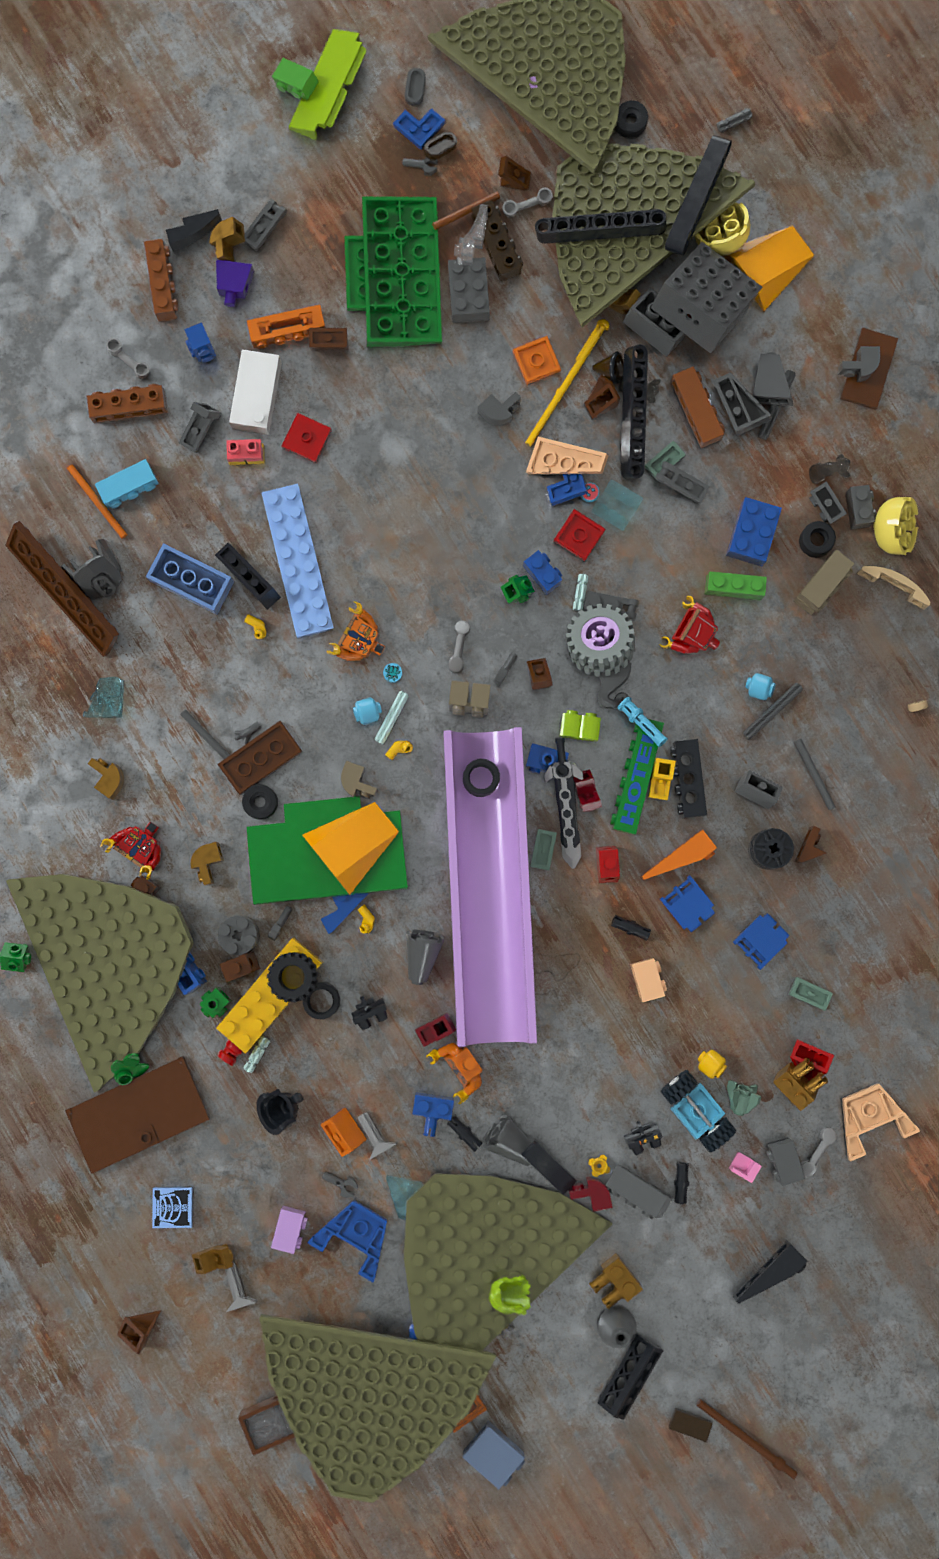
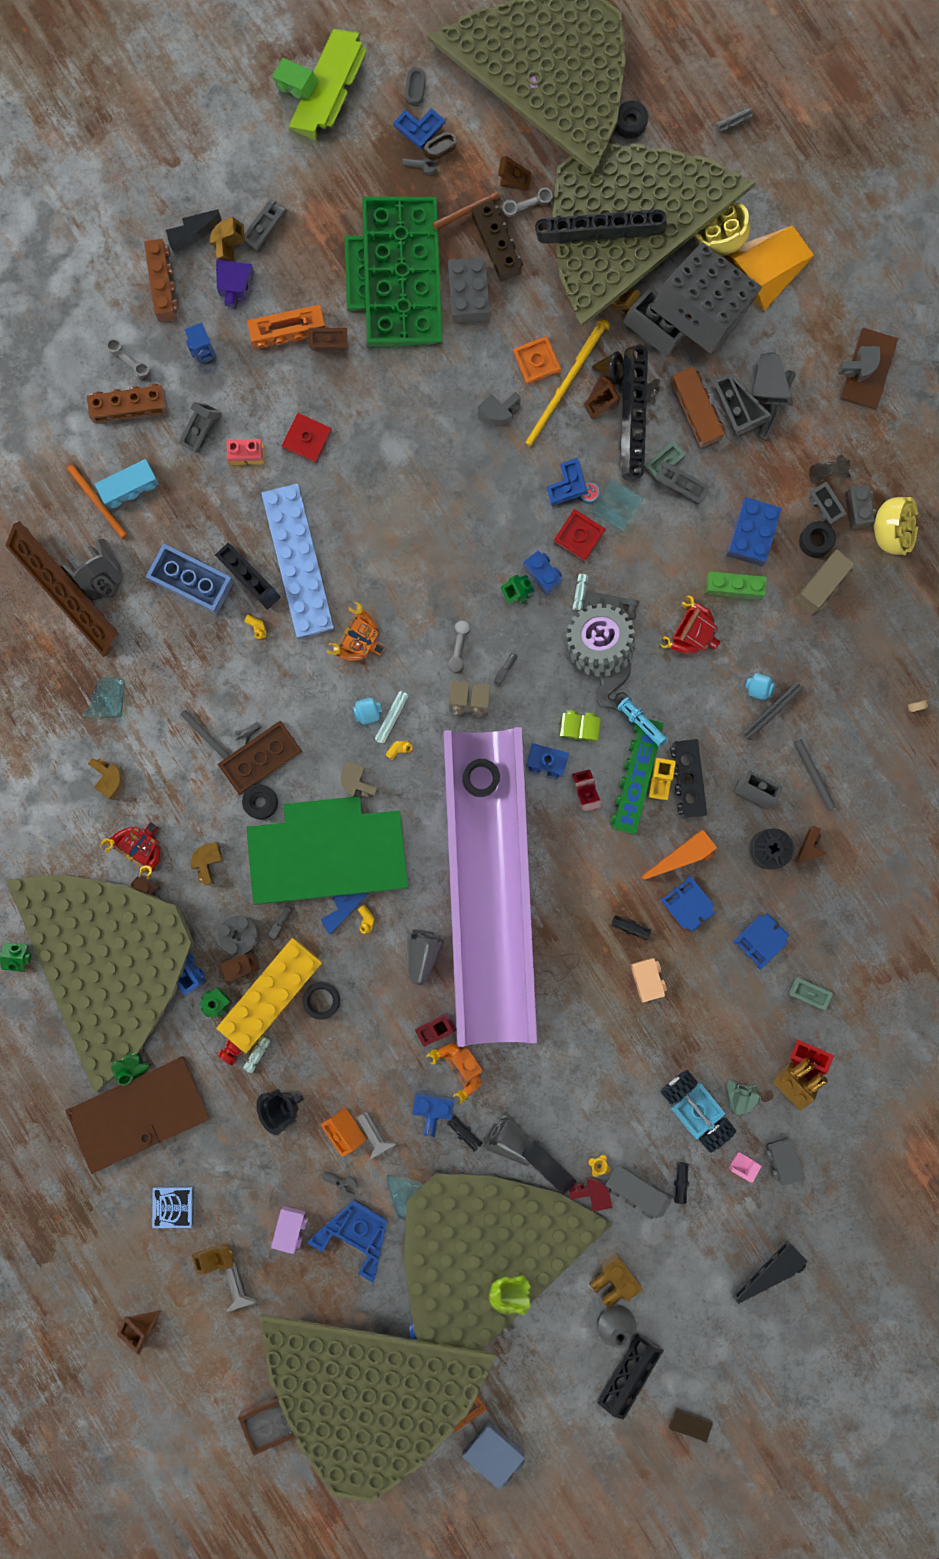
(255, 392): white brick -> none
(275, 977): black tyre -> none
(353, 843): light orange wedge -> none
(368, 1009): black hips -> none
(392, 672): tile -> none
(472, 239): clear slope -> none
(539, 674): reddish brown slope -> none
(543, 849): sand green plate -> none
(564, 458): light nougat wing -> none
(566, 802): sword -> none
(608, 864): red torso -> none
(641, 1135): black hips -> none
(698, 195): black beam -> none
(712, 1064): yellow head -> none
(777, 1462): reddish brown bar -> none
(828, 1137): light grey bar -> none
(867, 1111): light nougat wing -> none
(916, 596): tan slope -> none

